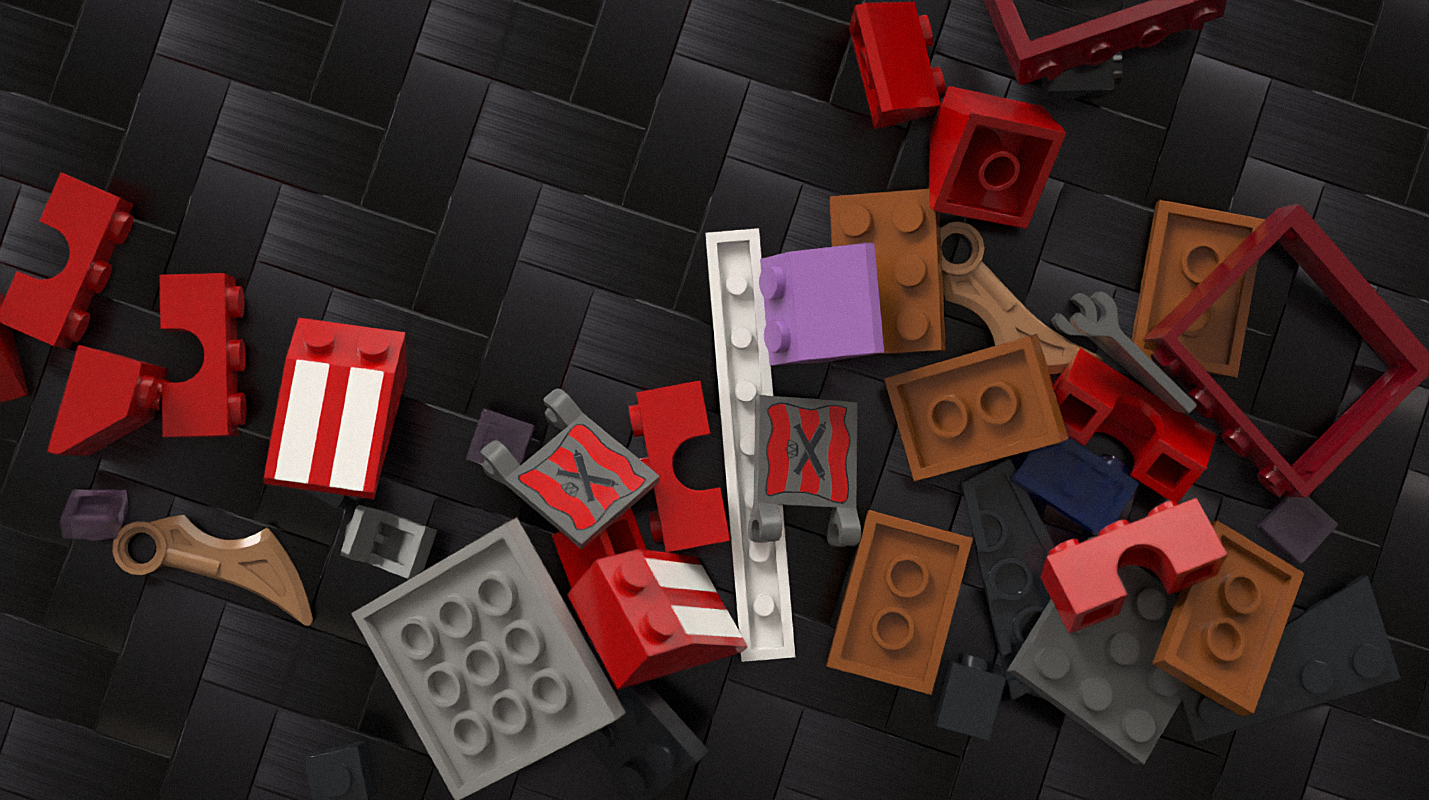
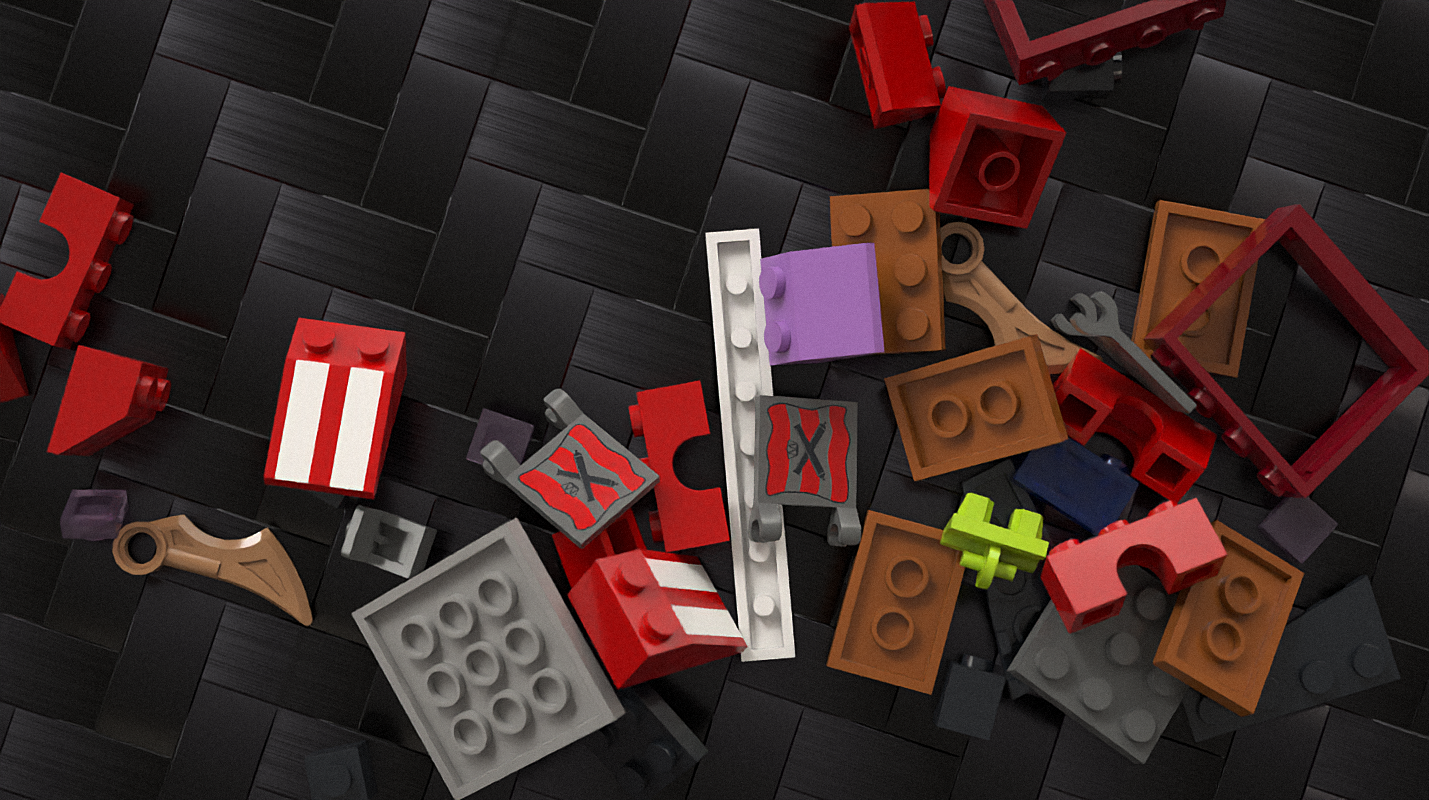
(210, 400): red arch -> none
(993, 548): none -> lime hips

